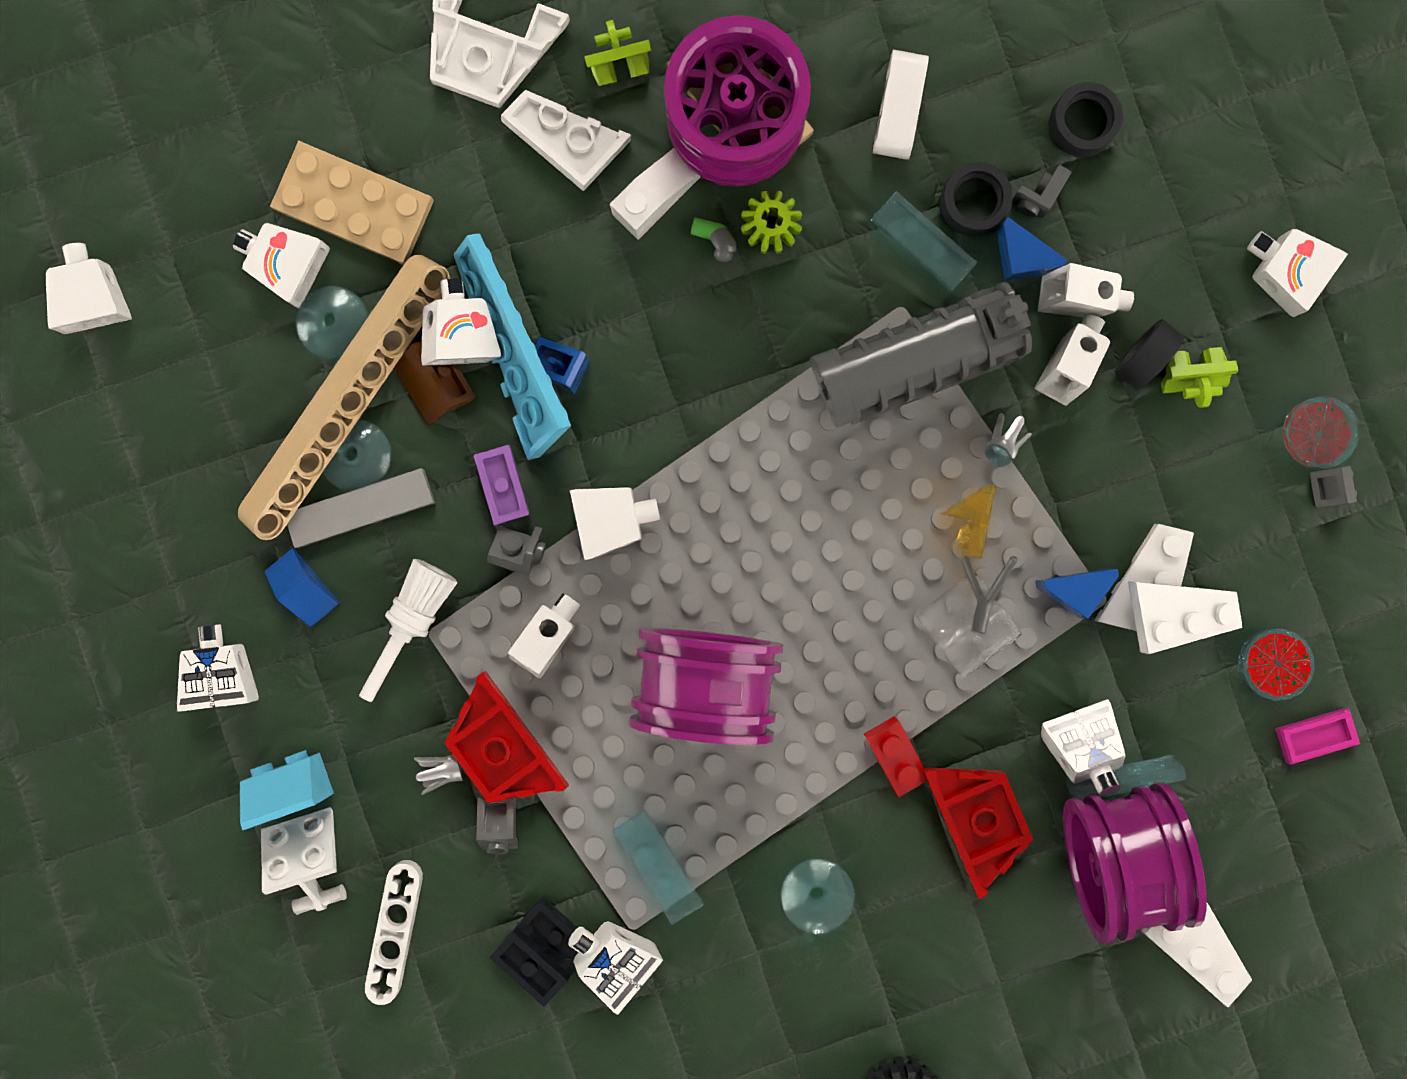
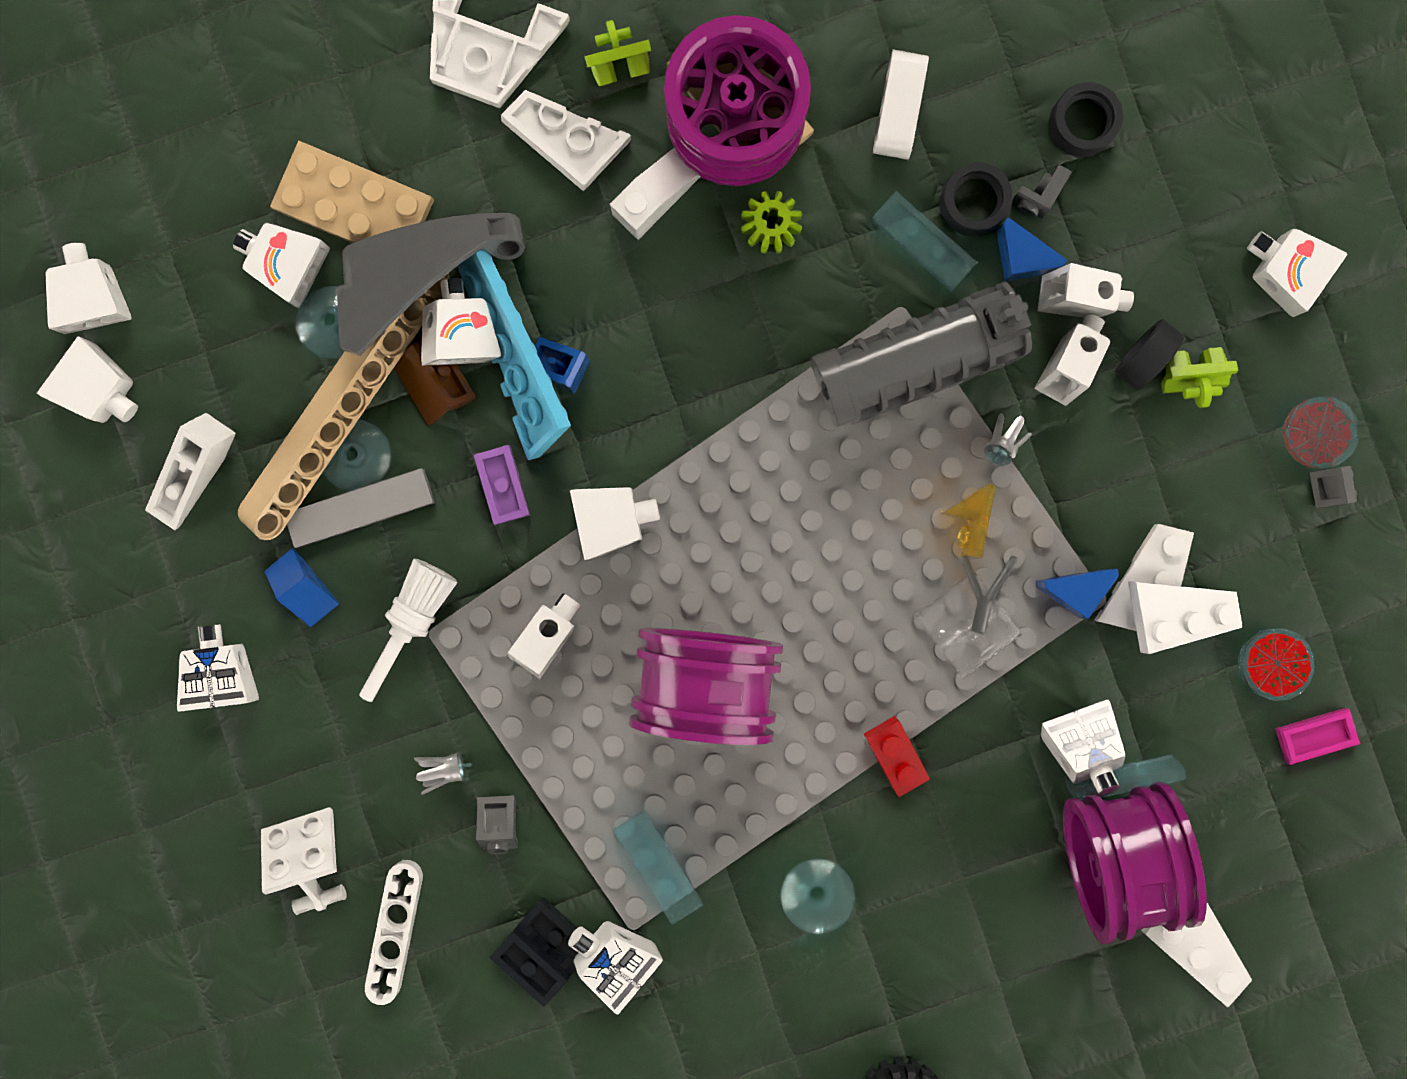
(90, 384): none -> white torso
(189, 468): none -> white slope
(283, 789): medium azure slope -> none
(401, 264): none -> dark grey panel
(499, 747): red wing -> none
(516, 550): dark grey bracket -> none
(719, 236): arm -> none
(981, 820): red wing -> none

